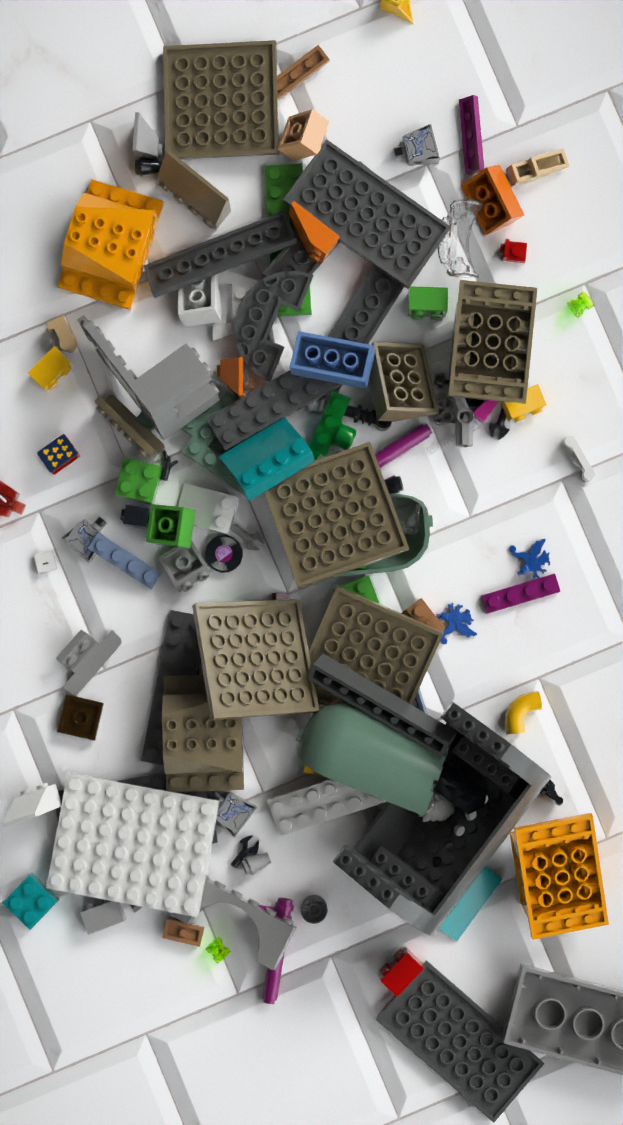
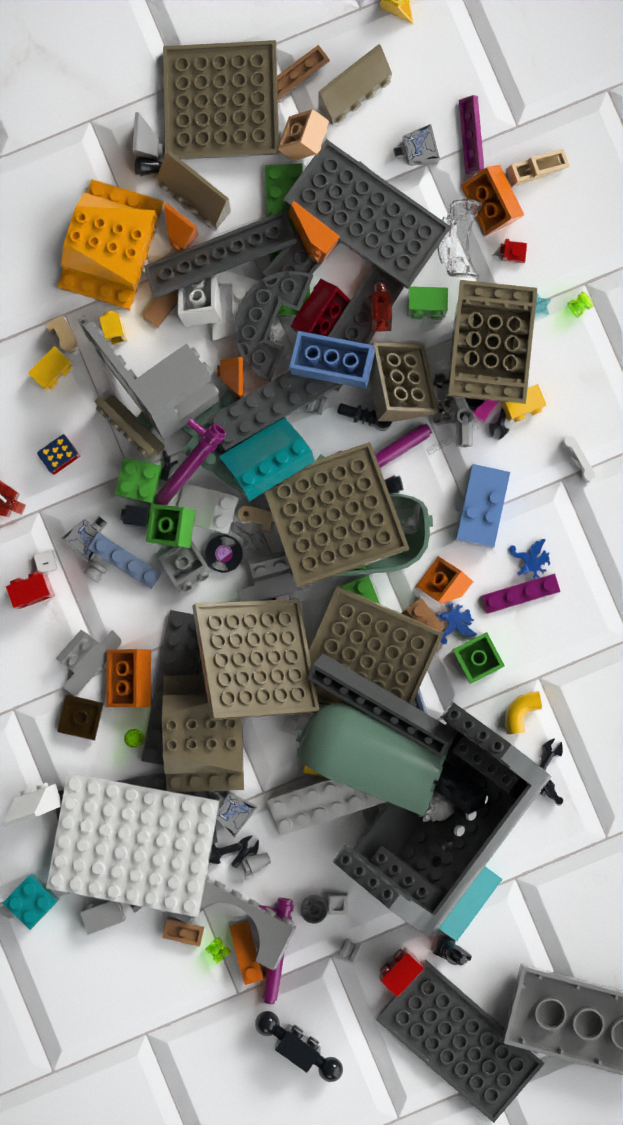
(30, 590): none -> red brick
(95, 571): none -> light grey wheel
(113, 327): none -> yellow brick
(128, 678): none -> orange slope
(134, 738): none -> clear neon green wheel
(161, 308): none -> medium nougat tile
(180, 229): none -> orange slope
(206, 444): none -> magenta cylinder
(223, 851): none -> black bar
(246, 952): none -> orange slope
(251, 514): none -> tan leg
(271, 578): none -> light grey plate
(298, 1047): none -> black brick
(321, 309): none -> dark red slope
(331, 429): green plate -> none
(338, 904): none -> white tile
(349, 950): none -> light grey wheel
(355, 85): none -> dark tan slope
(381, 309): none -> clear red torso
(444, 581): none -> orange slope
(450, 951): none -> black piece
(478, 658): none -> bright green brick
(482, 506): none -> medium blue brick
(543, 309): none -> clear light blue plate
(549, 755): none -> black bar
(559, 875): light orange wedge -> none

